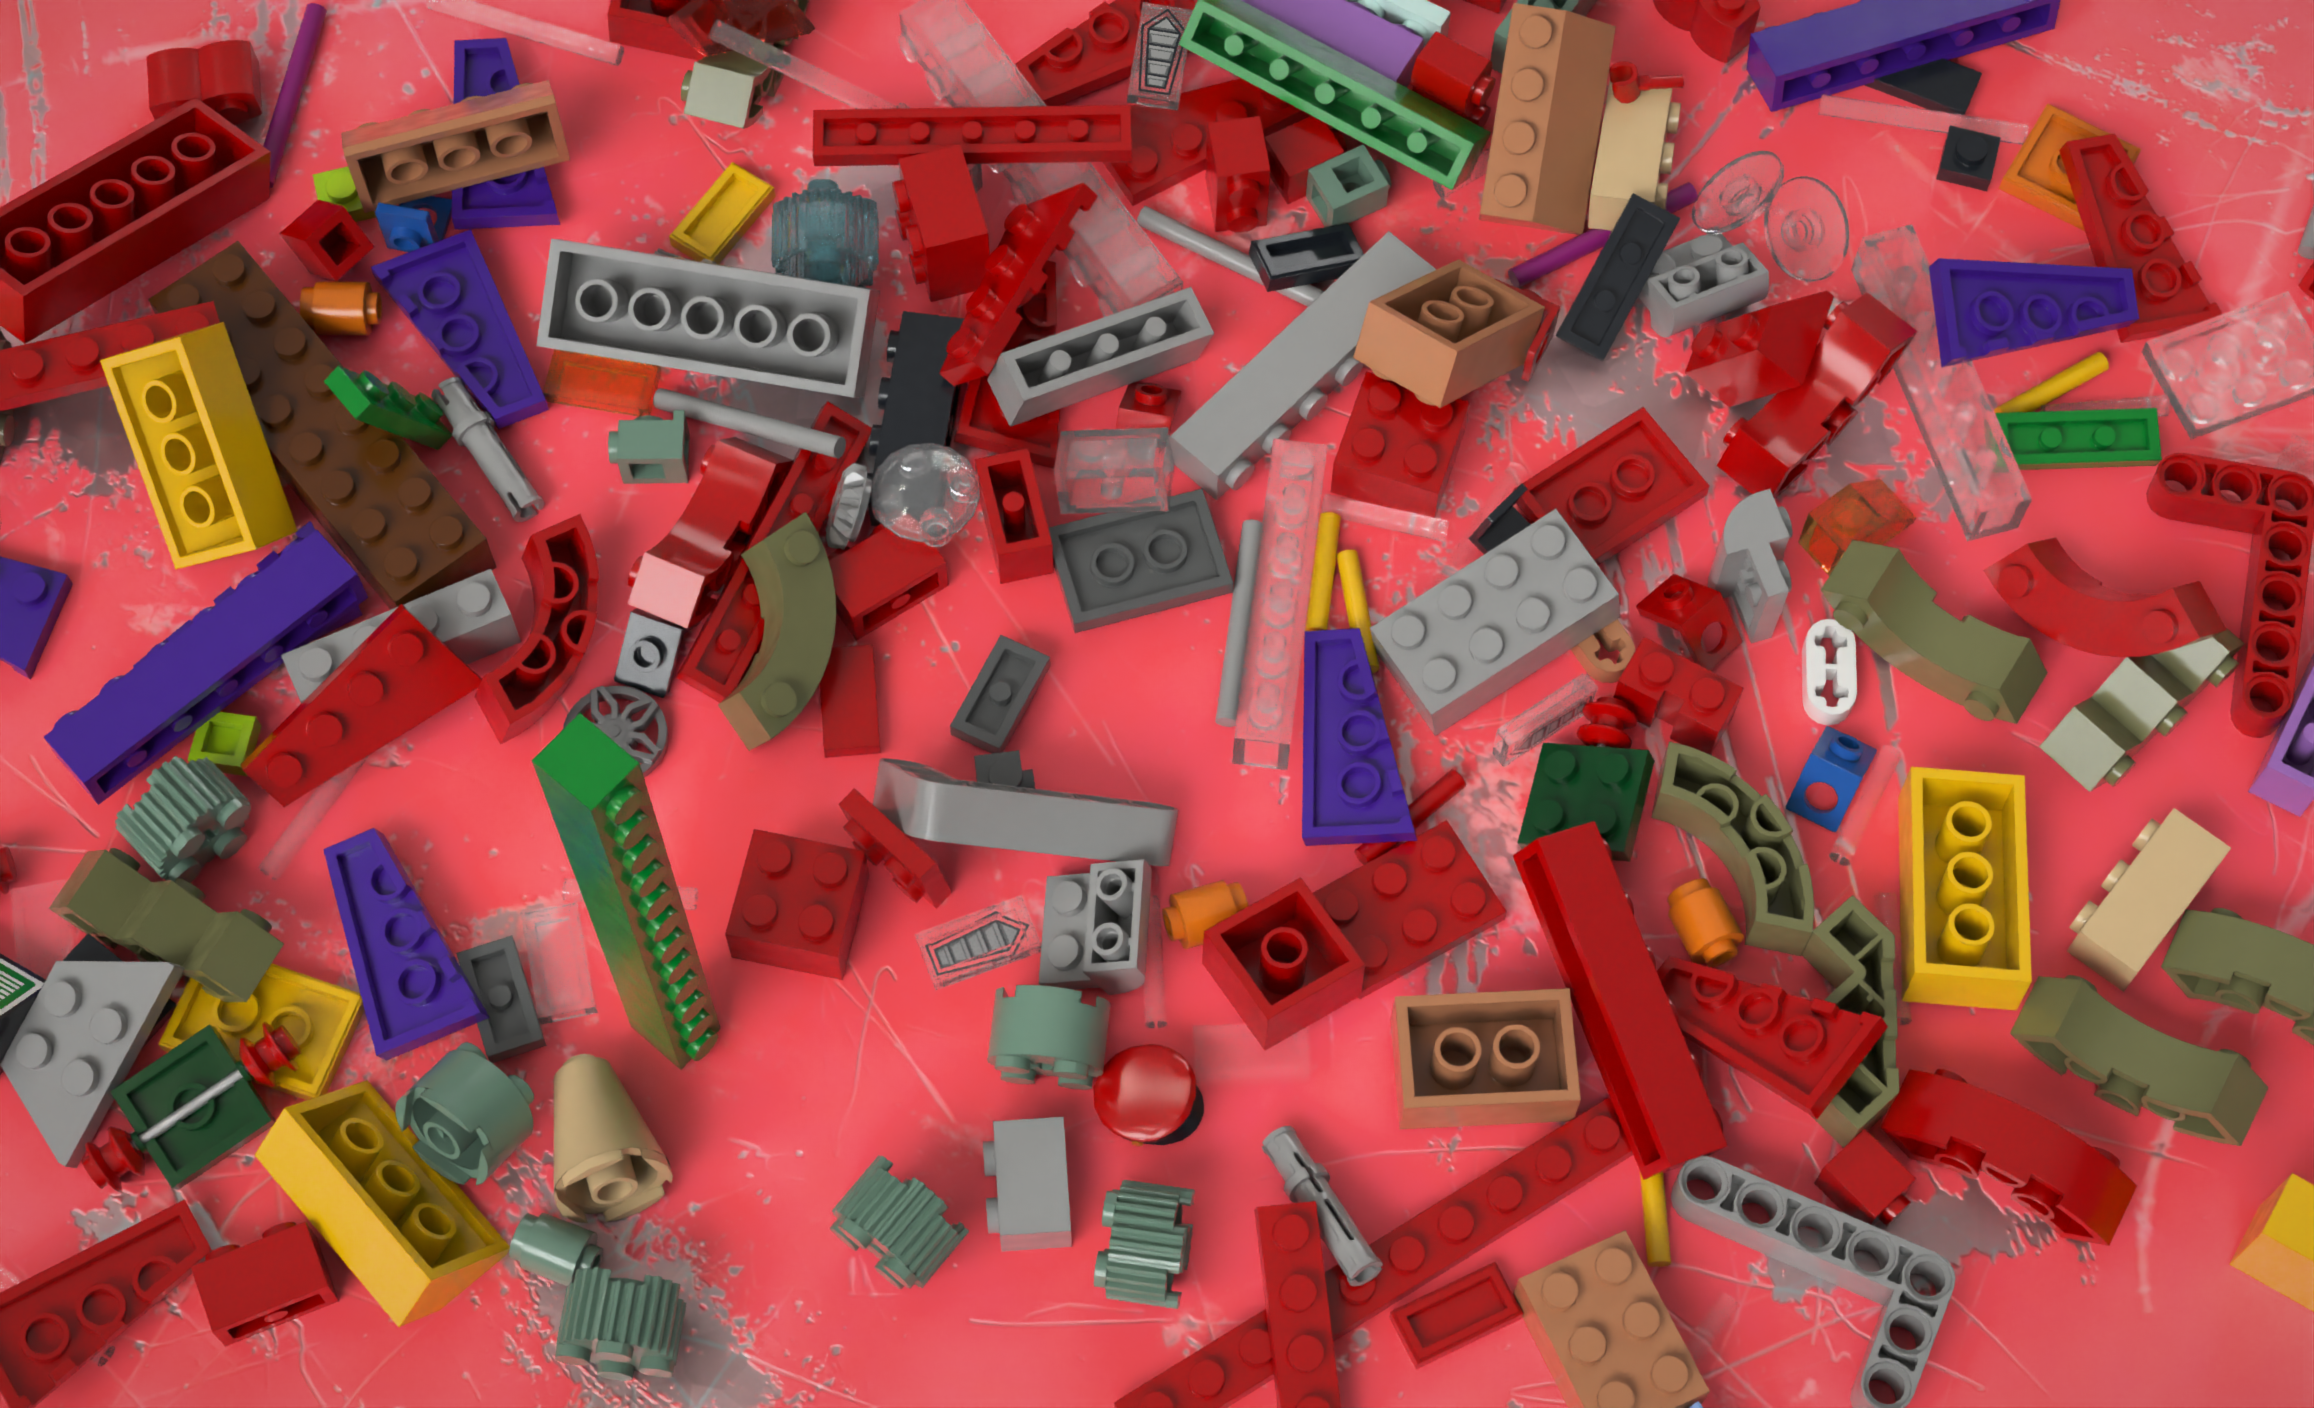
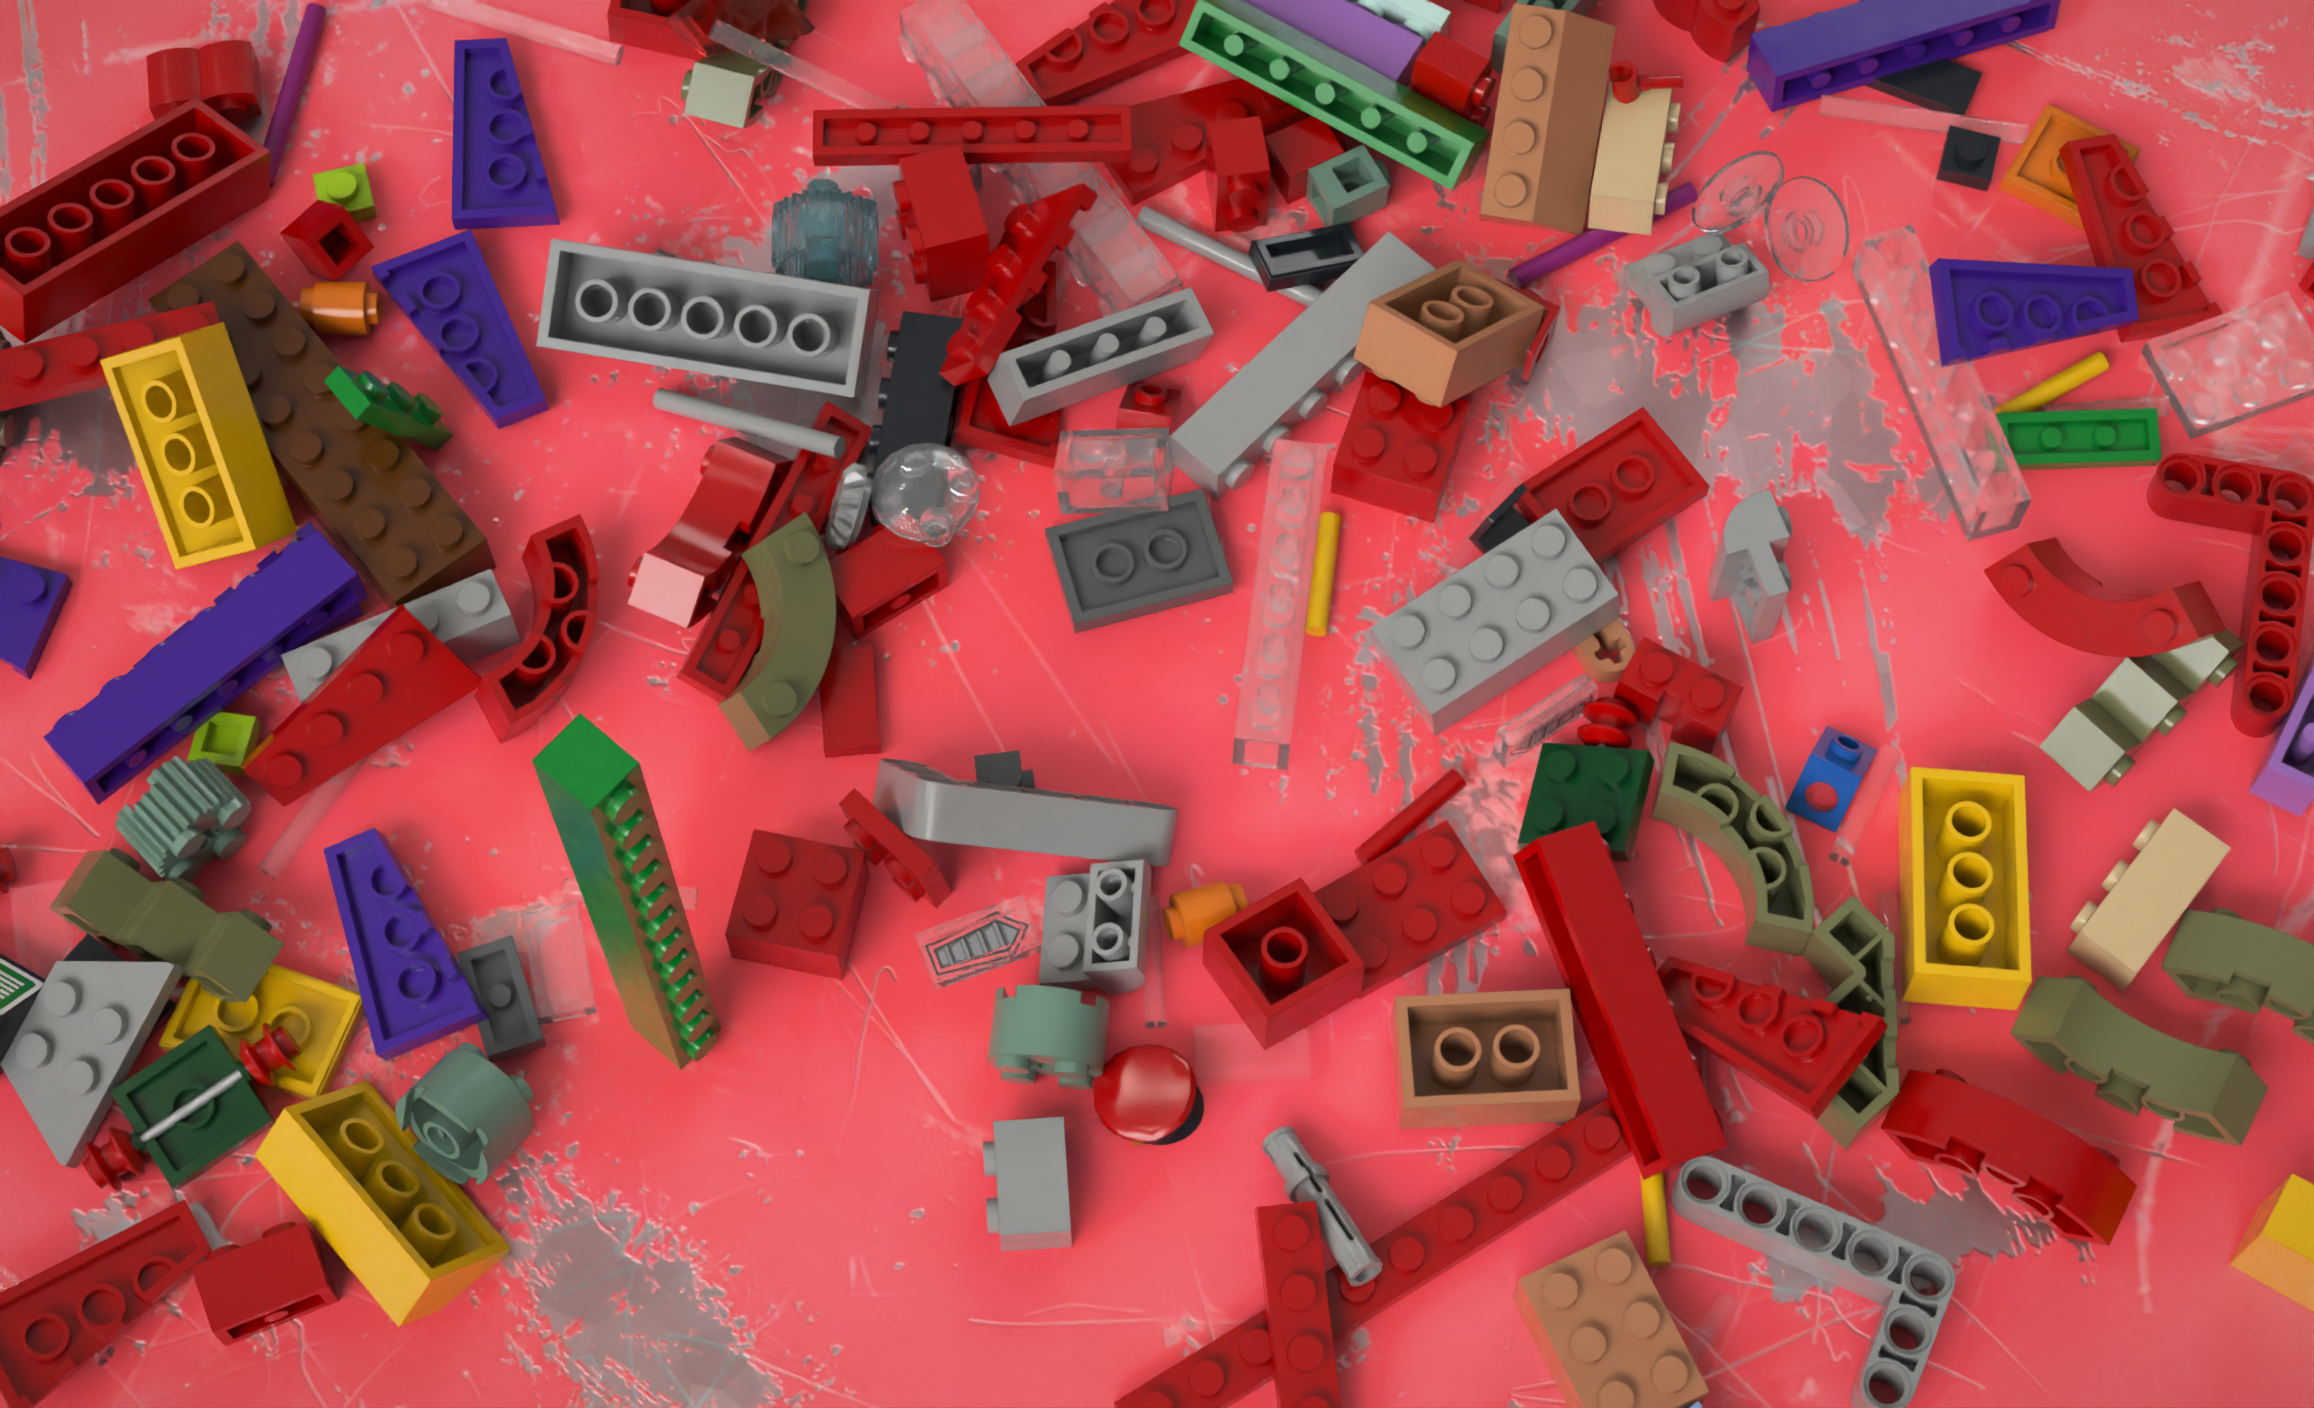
(409, 228): blue bracket -> none
(455, 145): nougat slope -> none
(477, 433): light grey pin -> none
(554, 1247): sand green brick -> none
(601, 383): clear orange tile -> none
(602, 1145): tan cone -> none
(620, 725): flat silver wheel -> none
(621, 1324): sand green brick -> none
(649, 653): bracket -> none
(651, 449): sand green brick -> none
(722, 215): yellow tile -> none
(897, 1225): sand green brick -> none
(1000, 695): dark grey plate -> none
(1014, 516): red brick -> none
(1145, 1243): sand green brick -> none
(1158, 58): tile -> none
(1238, 624): light grey bar -> none
(1347, 753): dark purple wing -> none
(1356, 600): yellow piece -> none
(1386, 517): clear piece -> none
(1455, 1315): red tile -> none
(1617, 277): black plate -> none
(1690, 609): red bracket -> none
(1704, 923): orange brick -> none
(1759, 350): red slope -> none
(1841, 672): white beam -> none
(1848, 362): red brick -> none
(1858, 512): clear orange slope -> none
(1866, 1181): red brick -> none
(1961, 660): olive brick -> none

